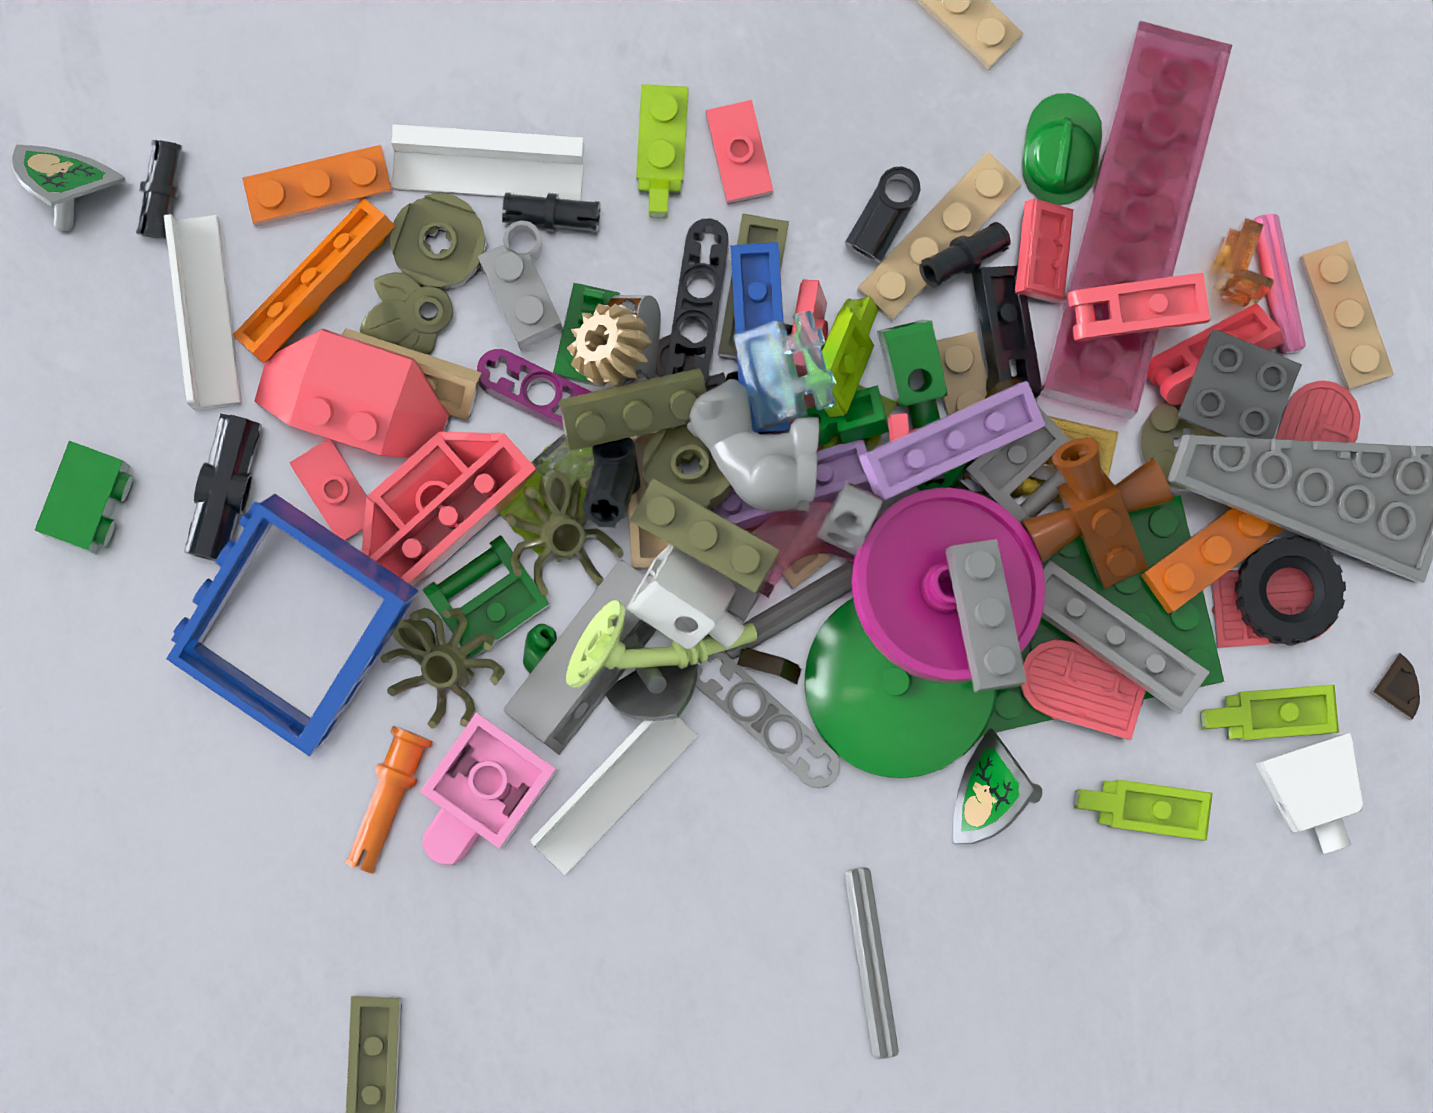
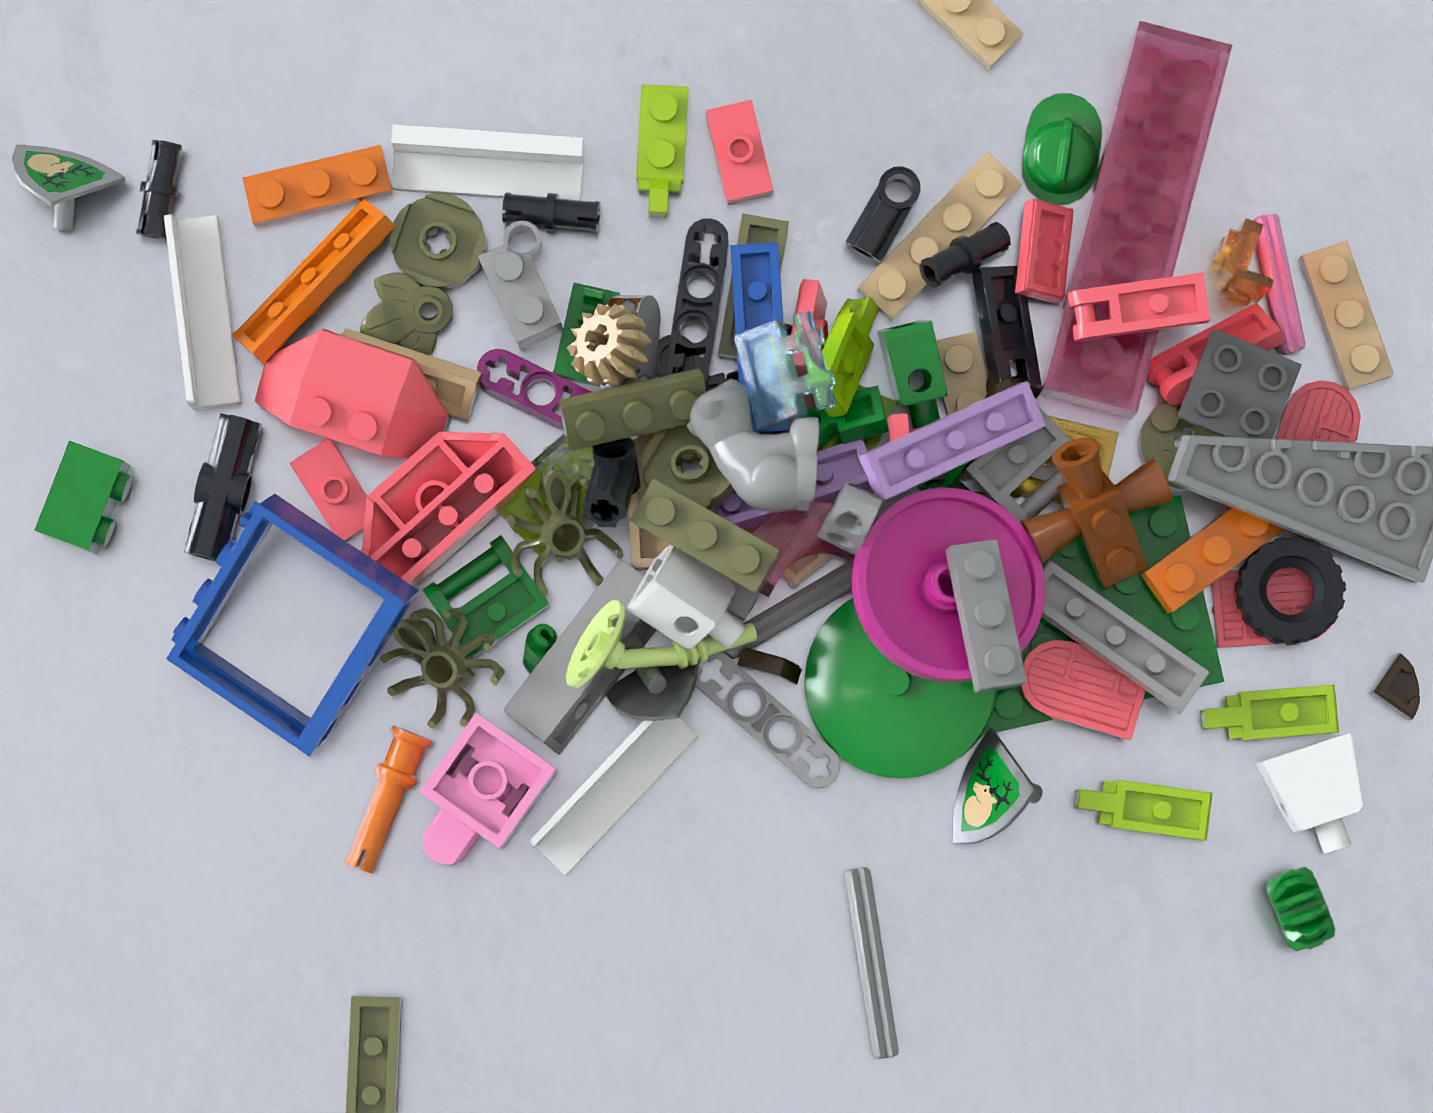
(1300, 909): none -> green gear

